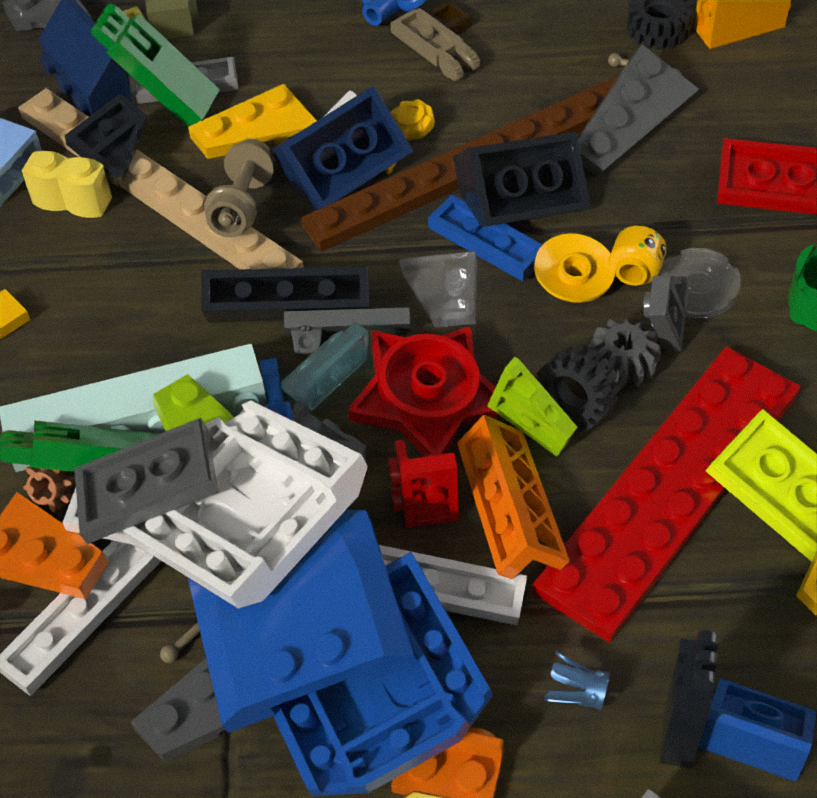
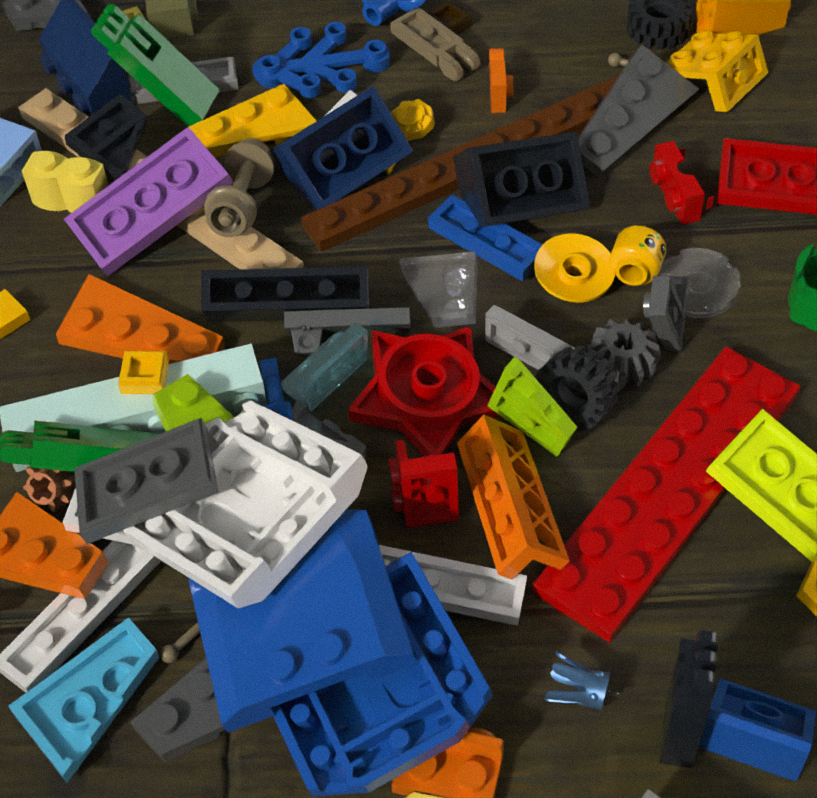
(84, 696): none -> medium azure wing
(116, 321): none -> orange wing
(143, 372): none -> yellow tile
(147, 201): none -> medium lavender plate
(281, 69): none -> blue plant
(500, 84): none -> orange plate
(524, 341): none -> light grey tile
(680, 191): none -> red piece
(727, 61): none -> yellow bracket

